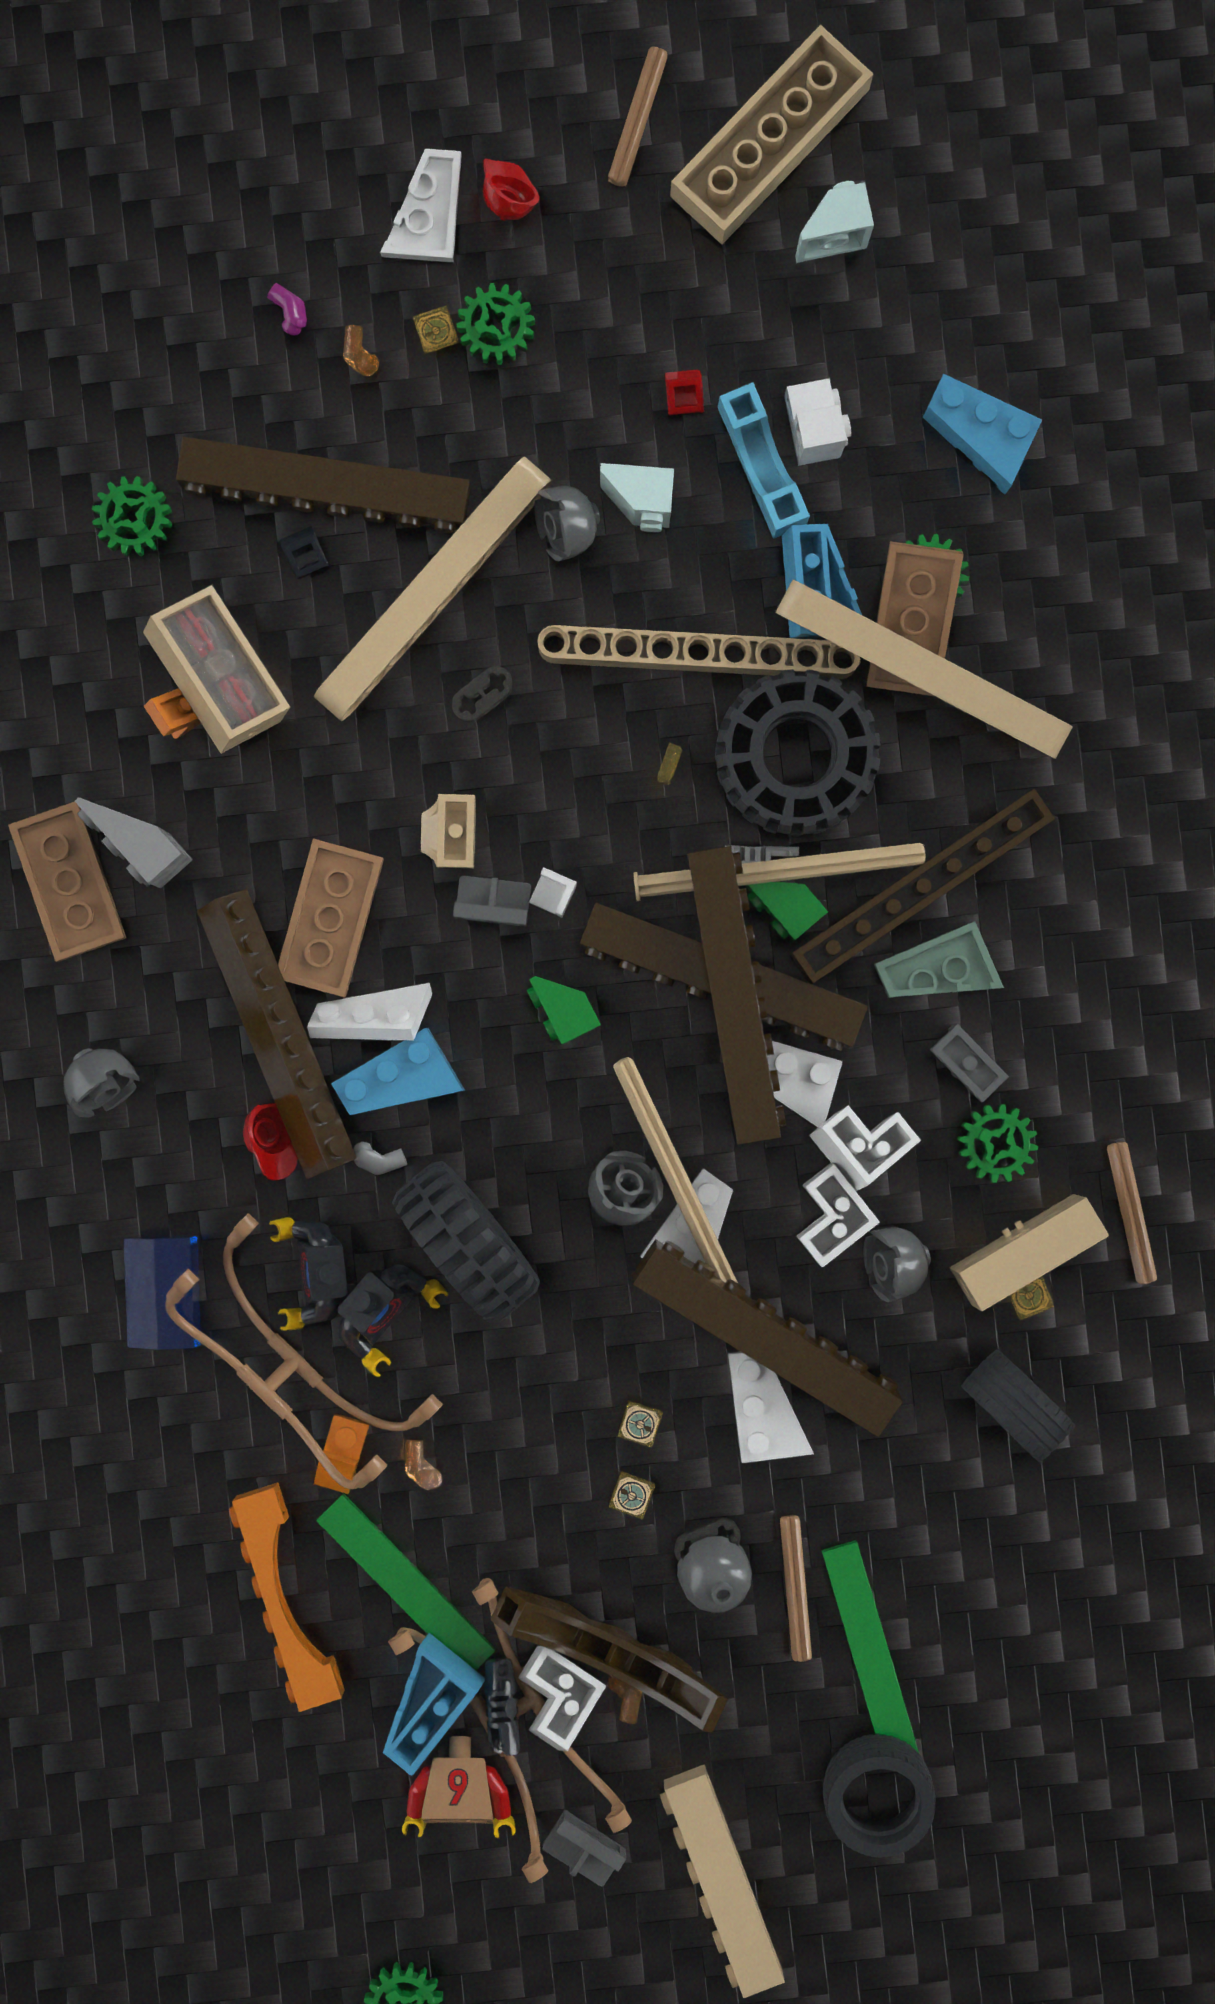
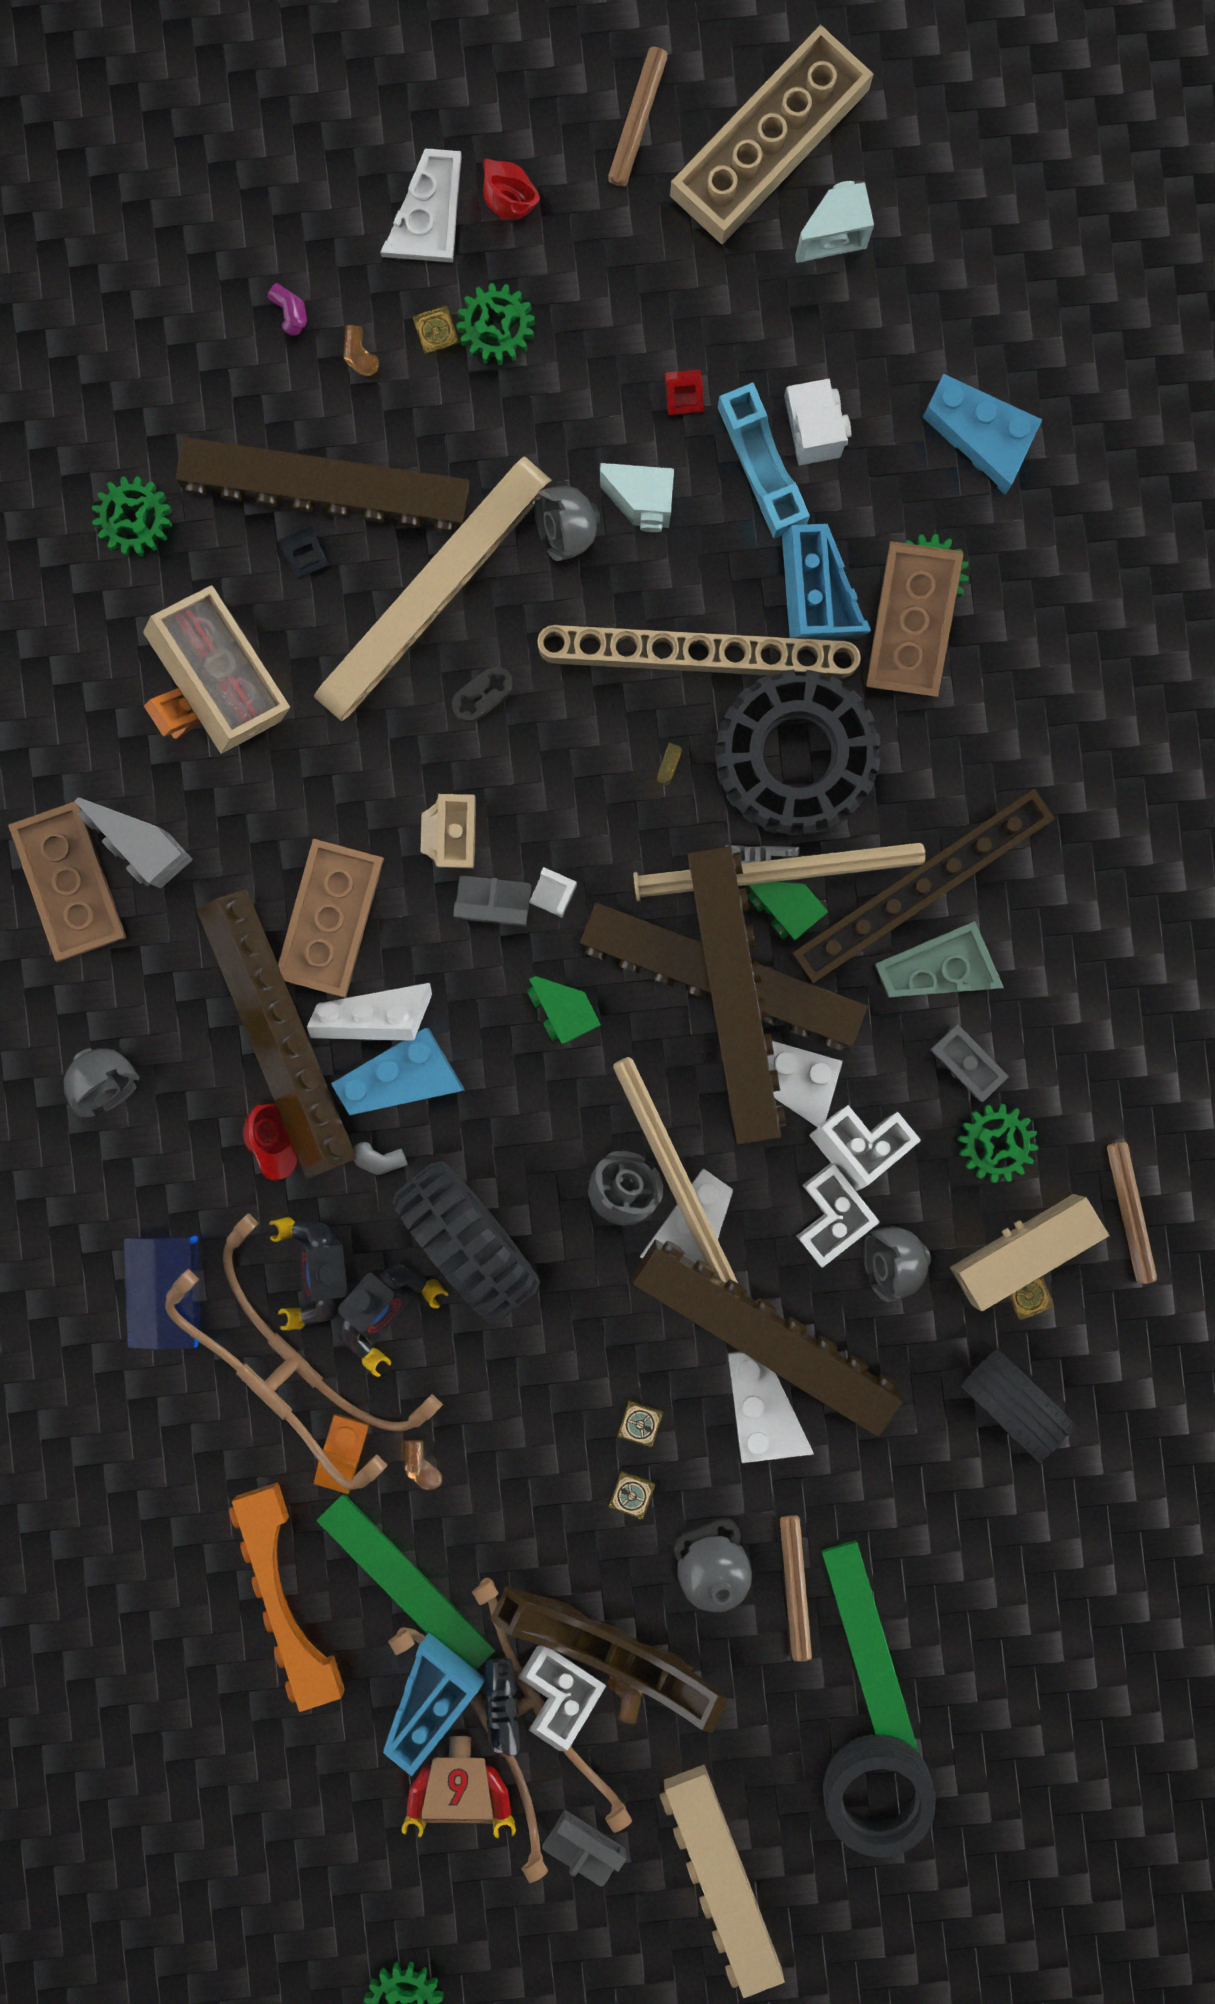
(923, 668): tan beam -> none

